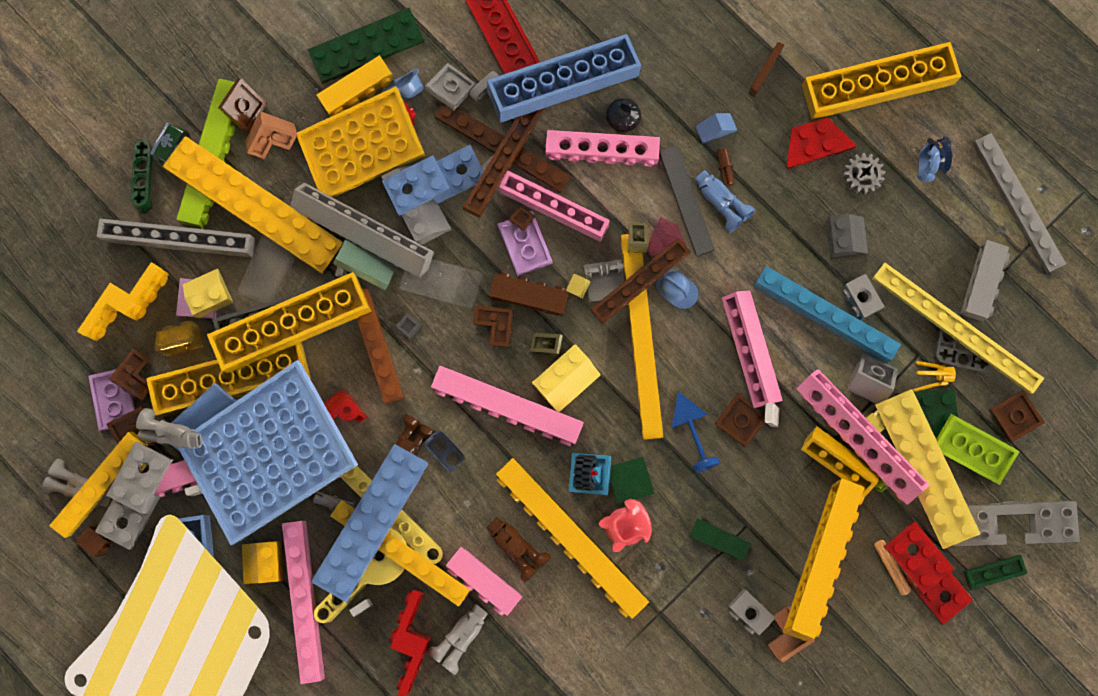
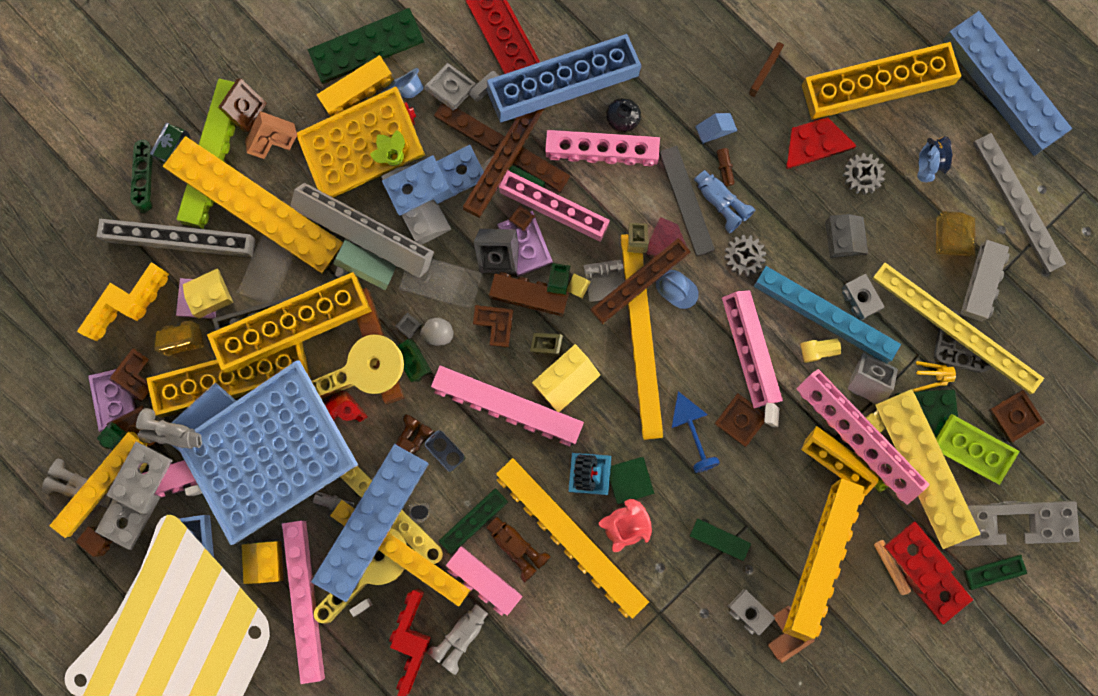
(111, 436): none -> dark green brick
(360, 368): none -> light yellow beam
(388, 147): none -> lime plate
(414, 362): none -> dark green hinge
(419, 512): none -> tile
(437, 332): none -> light grey hair
(473, 521): none -> dark green tile
(497, 250): none -> dark grey slope
(527, 176): none -> dark green tile
(558, 278): none -> dark green tile
(752, 257): none -> light grey gear
(816, 350): none -> light yellow piece
(955, 234): none -> clear yellow slope
(1007, 83): none -> medium blue brick

